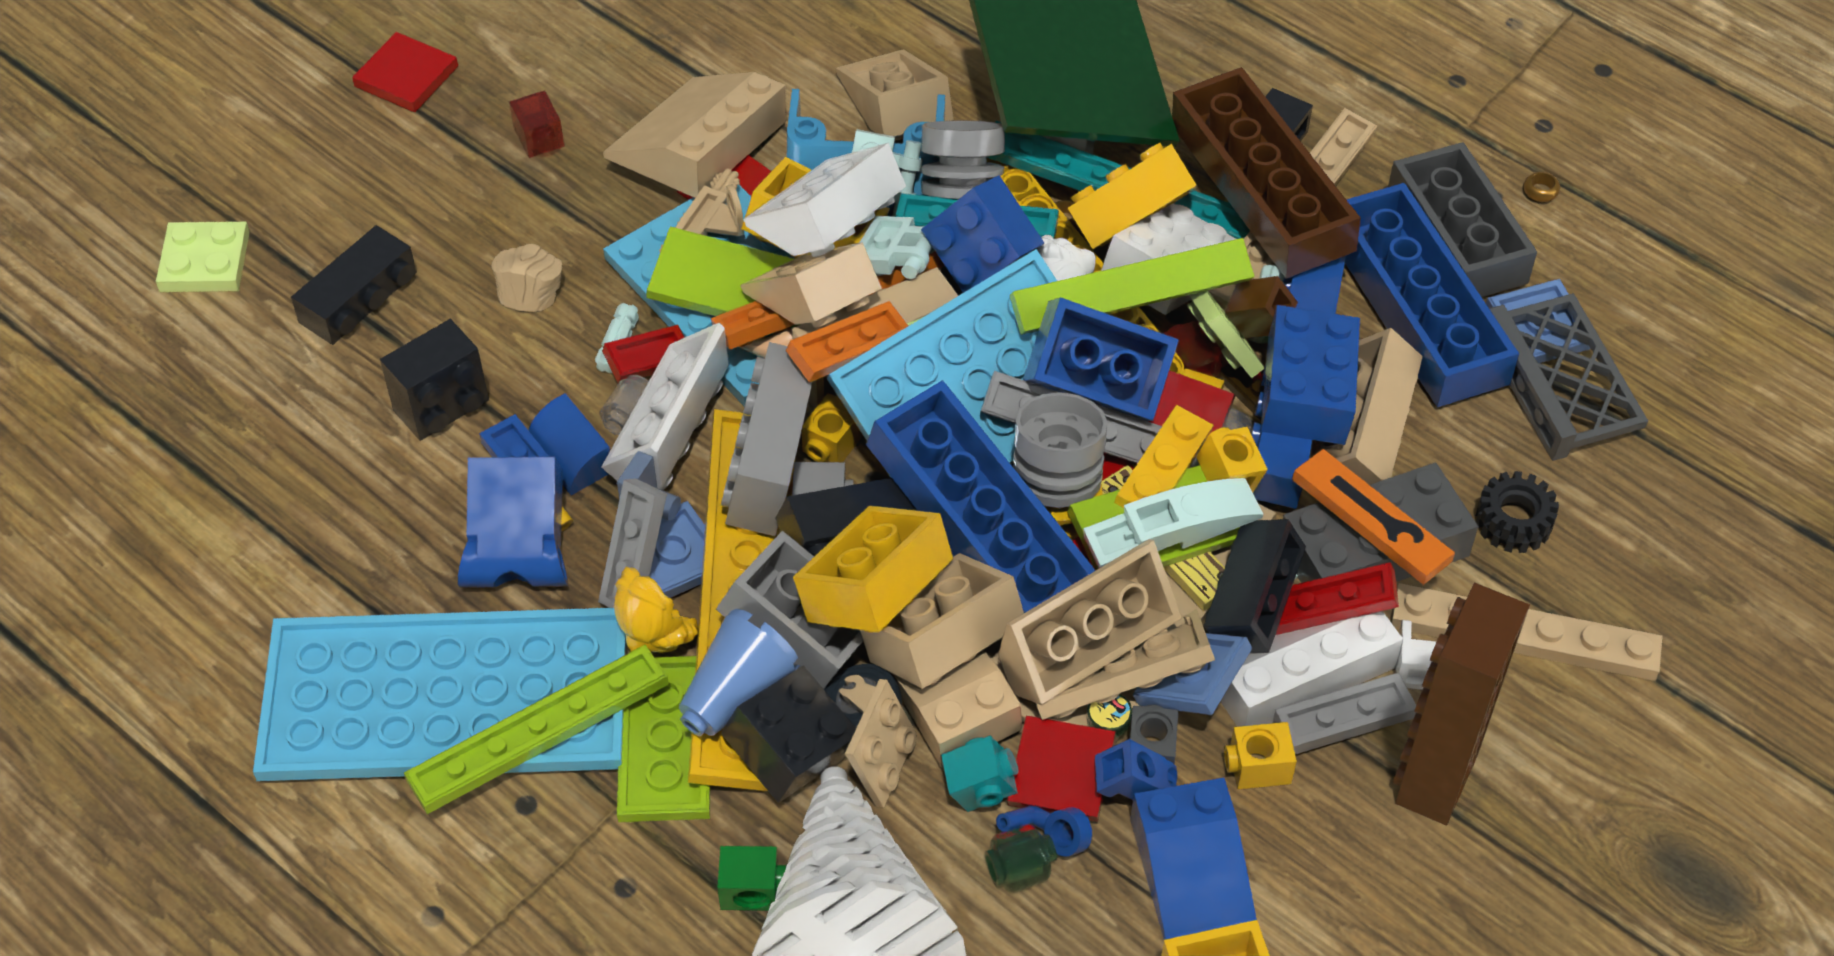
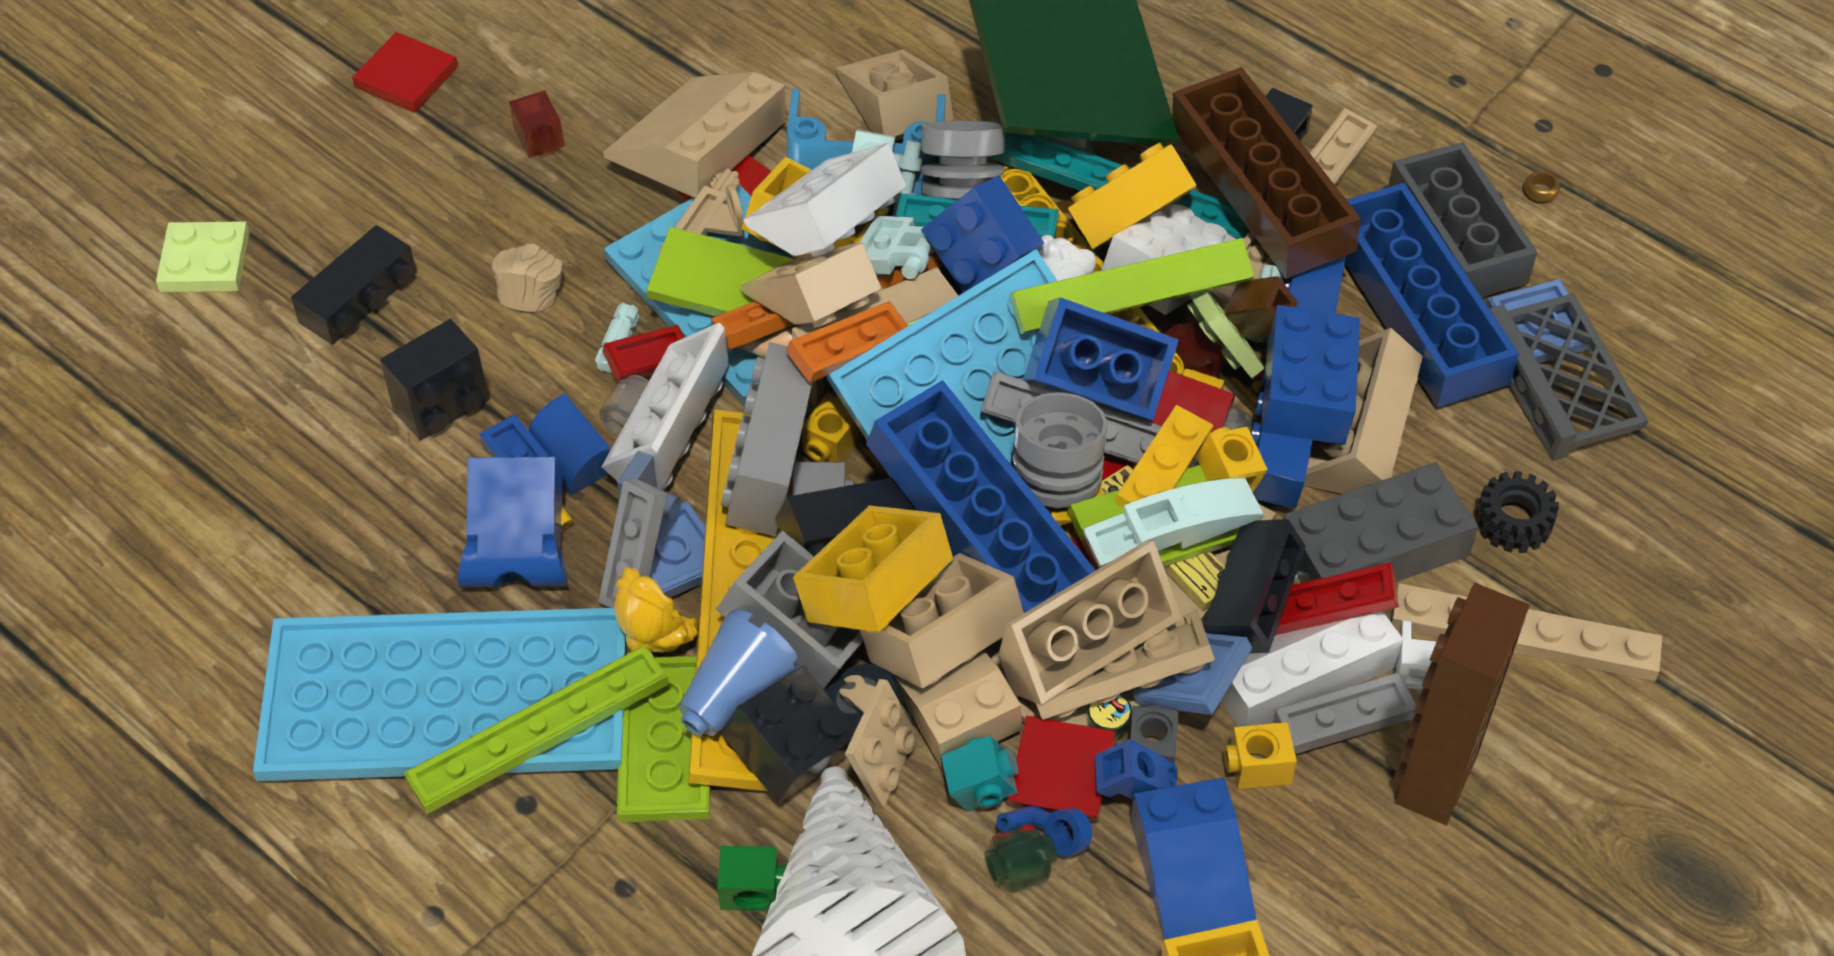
(1373, 516): orange tile -> none

